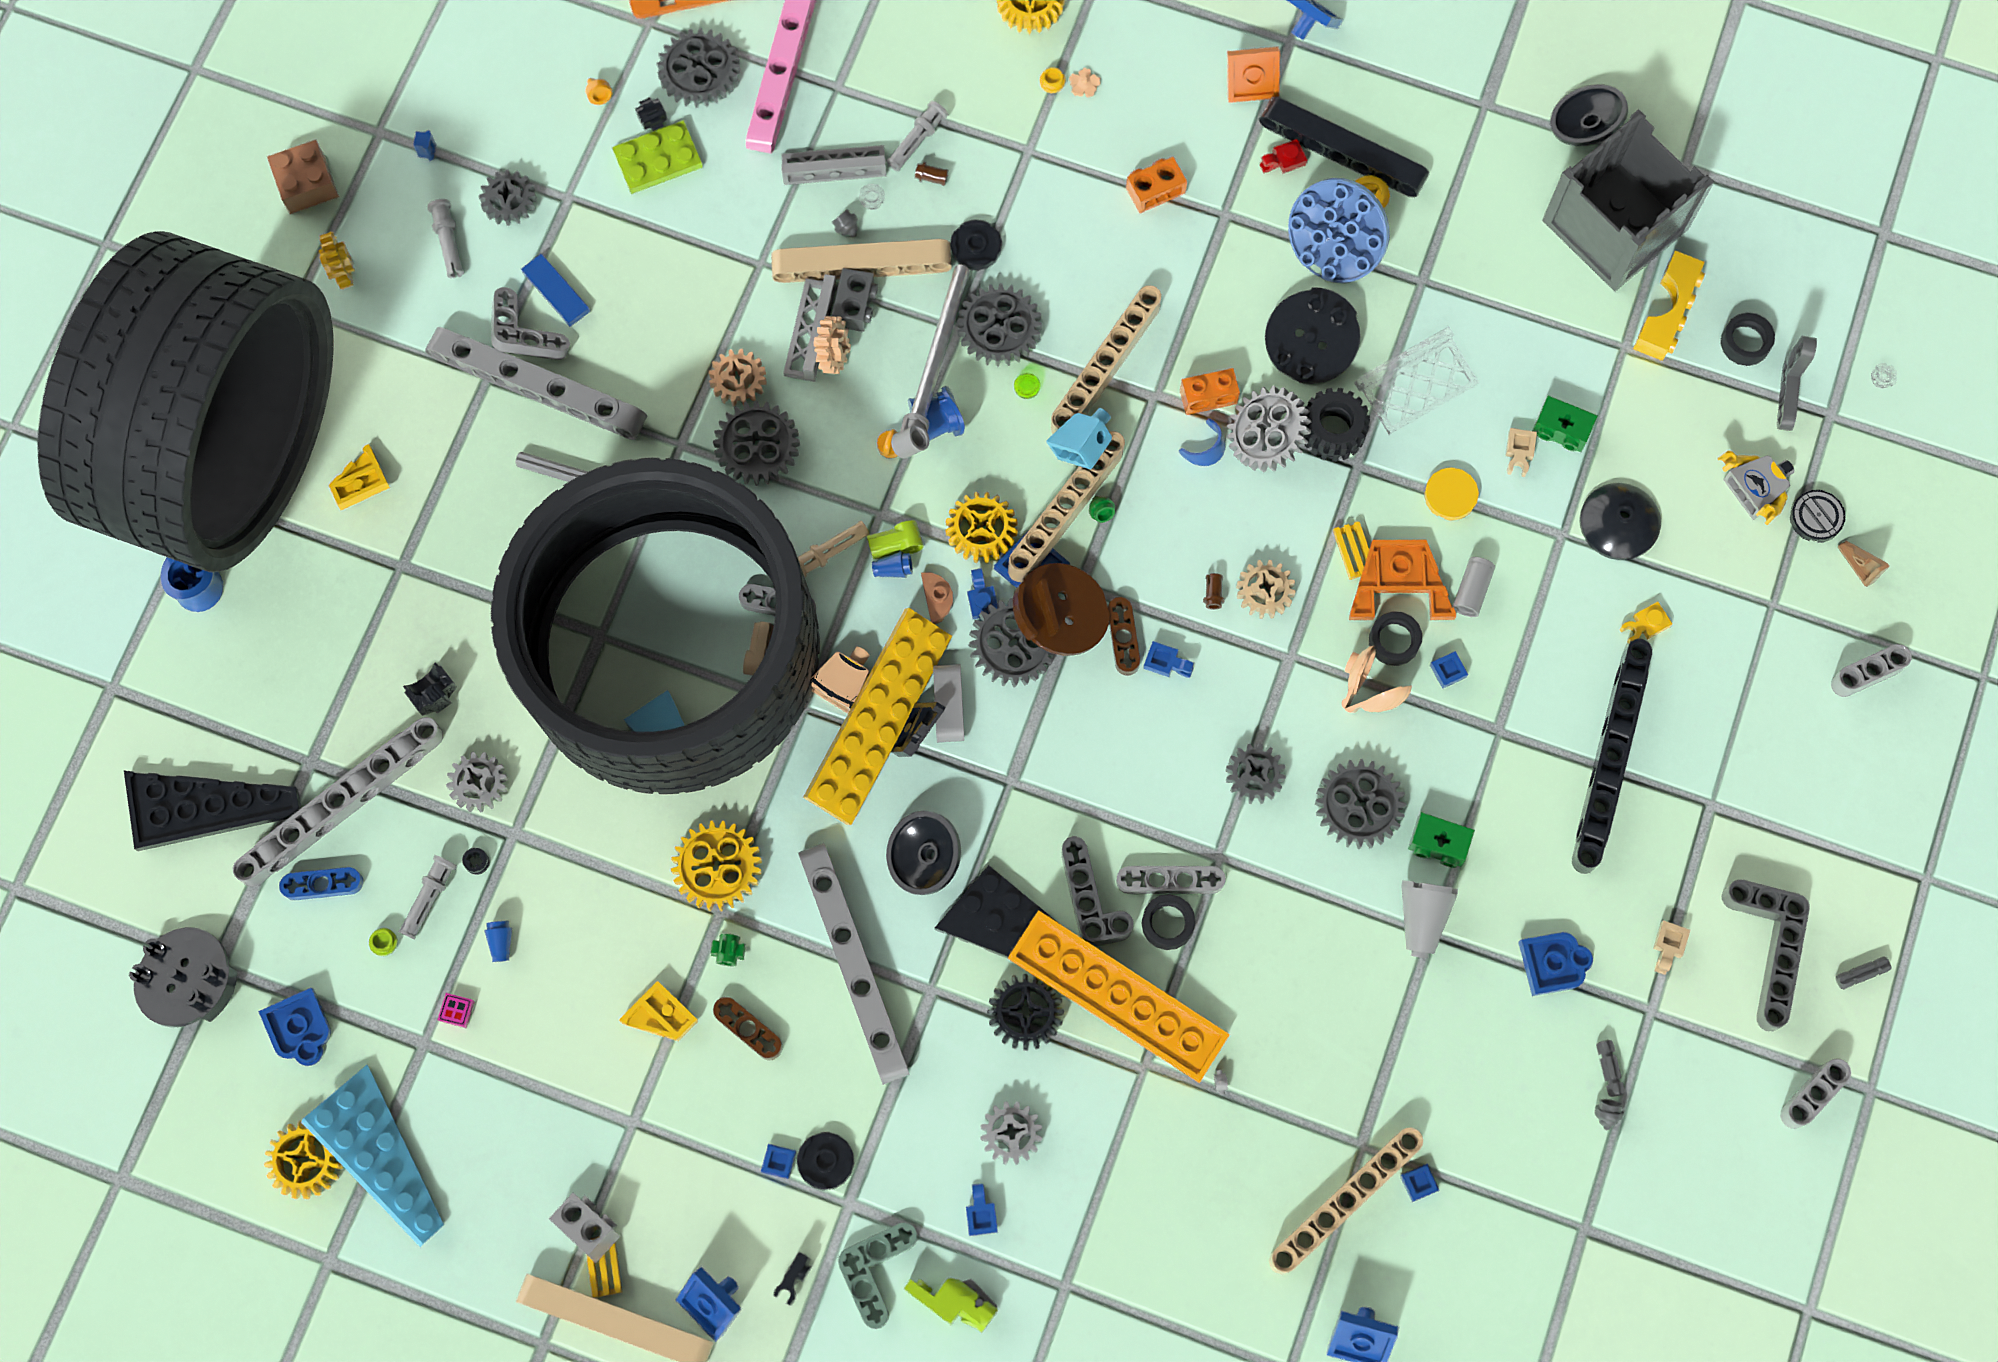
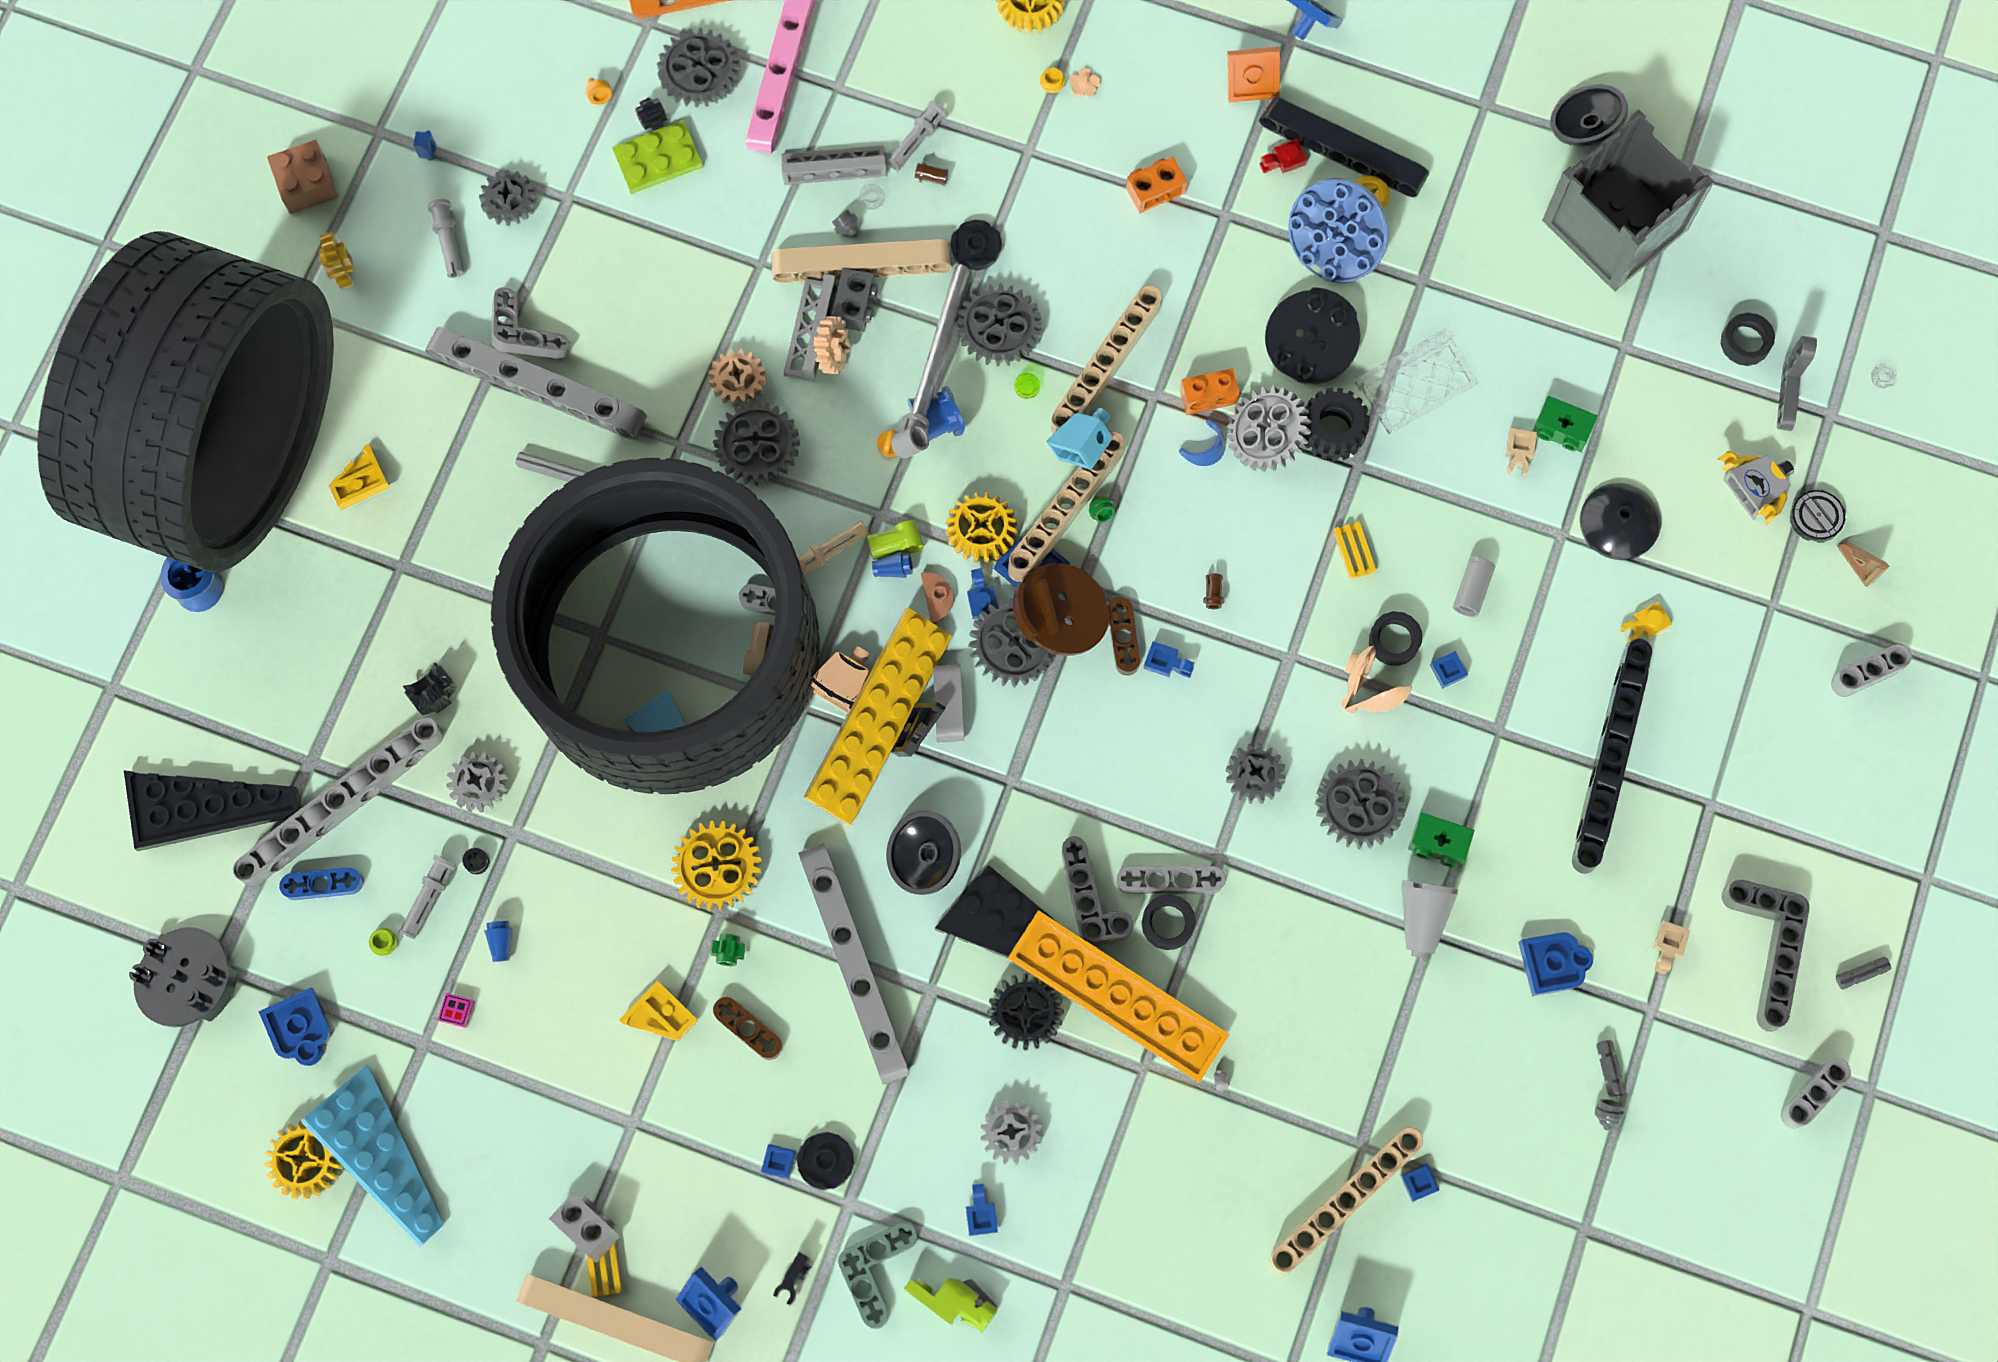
(555, 290): blue tile -> none
(1275, 585): tan gear -> none
(1400, 568): orange wing -> none
(1451, 493): yellow tile -> none
(1679, 280): yellow arch -> none

